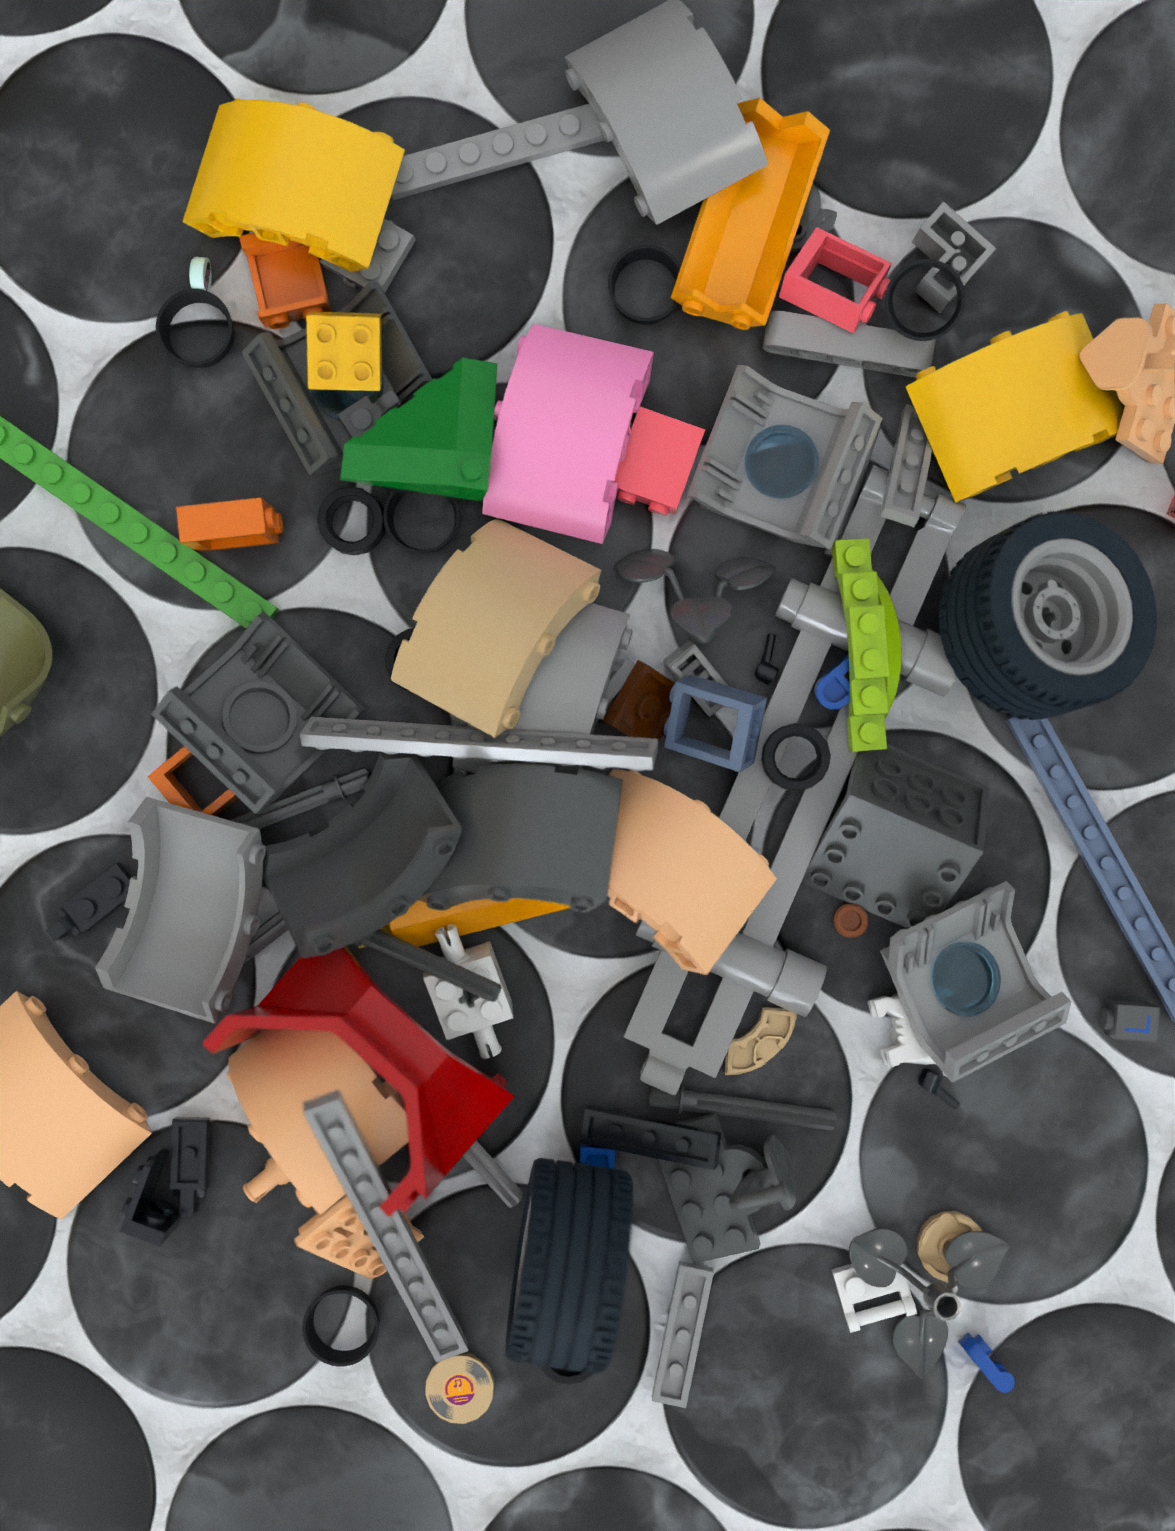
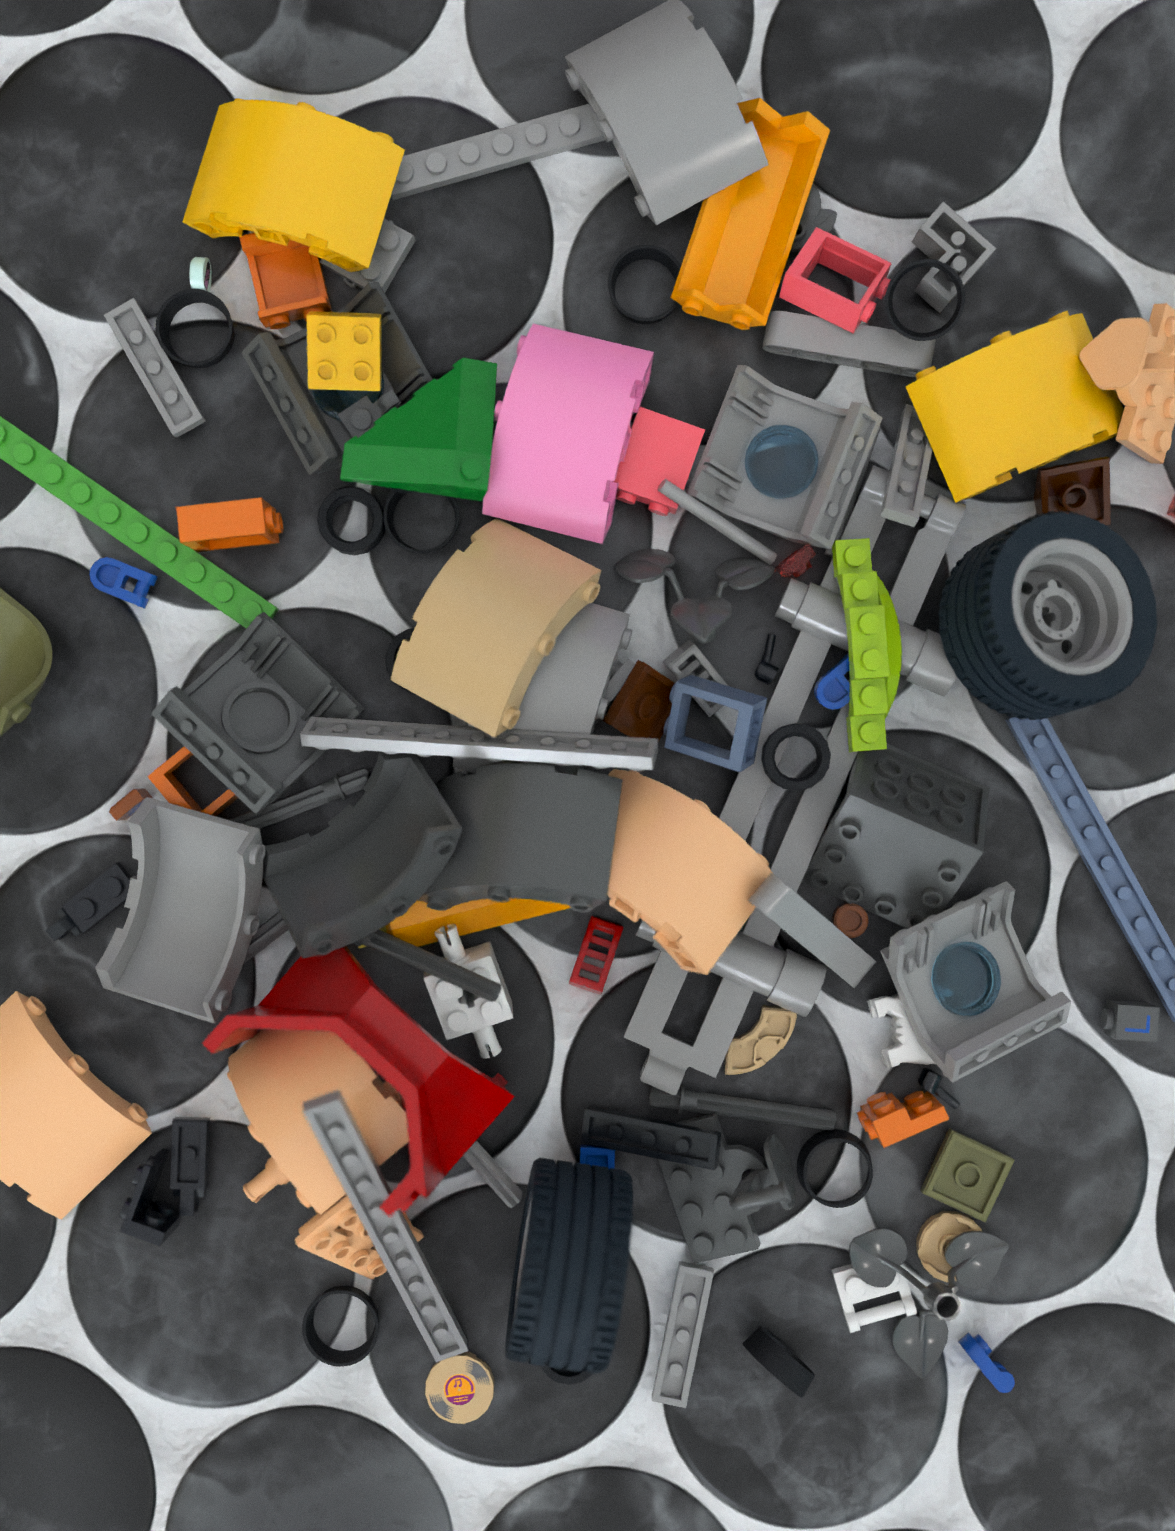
(112, 575): none -> blue plate
(129, 804): none -> dark orange tile
(154, 368): none -> light grey plate
(585, 983): none -> red slope
(717, 521): none -> light grey bar
(779, 1361): none -> black tyre
(797, 562): none -> clear red plate
(812, 930): none -> light grey beam
(815, 1143): none -> black tyre
(893, 1121): none -> orange plate
(967, 1175): none -> olive plate
(1075, 488): none -> reddish brown slope

